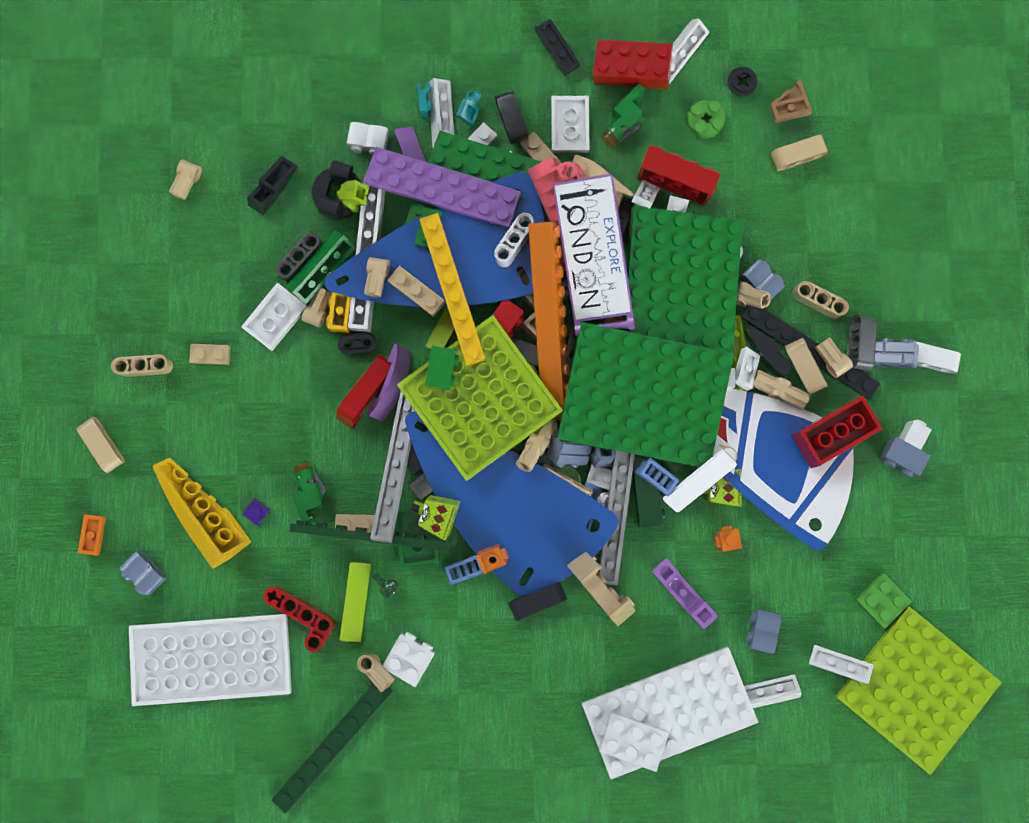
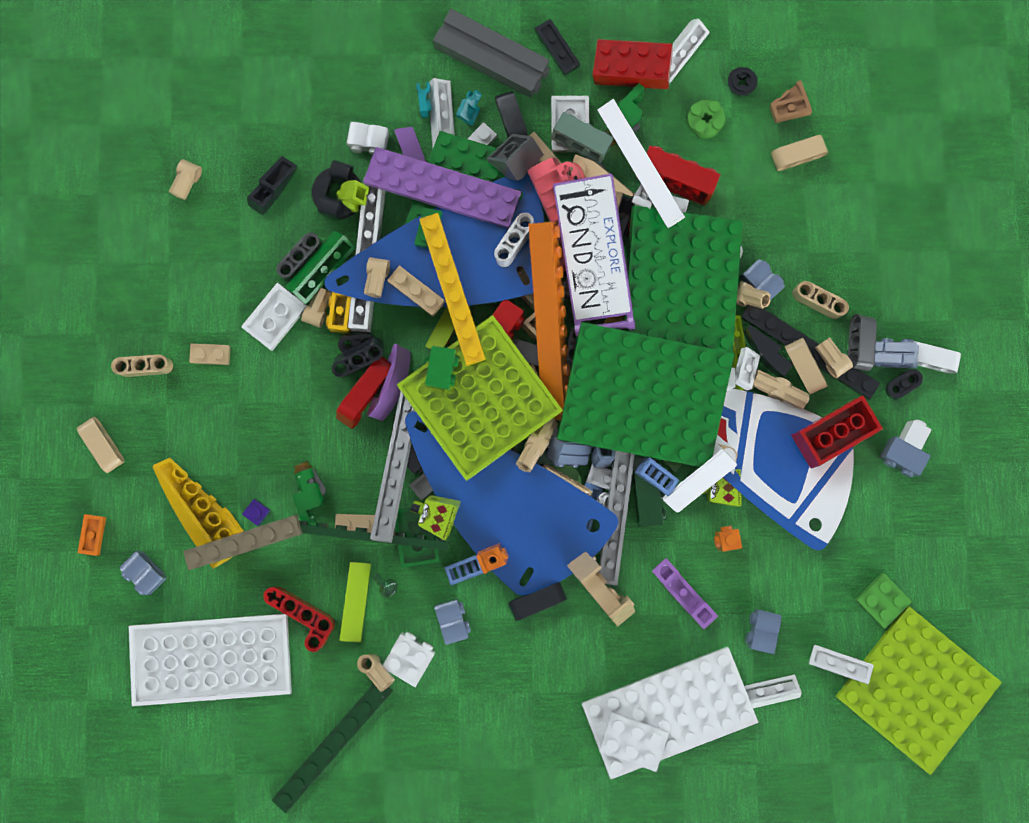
(242, 542): none -> dark tan plate
(362, 349): none -> black beam
(452, 621): none -> sand blue brick
(491, 53): none -> dark grey brick
(516, 156): none -> dark grey slope
(581, 138): none -> sand green brick
(641, 164): none -> white tile
(903, 385): none -> black plate

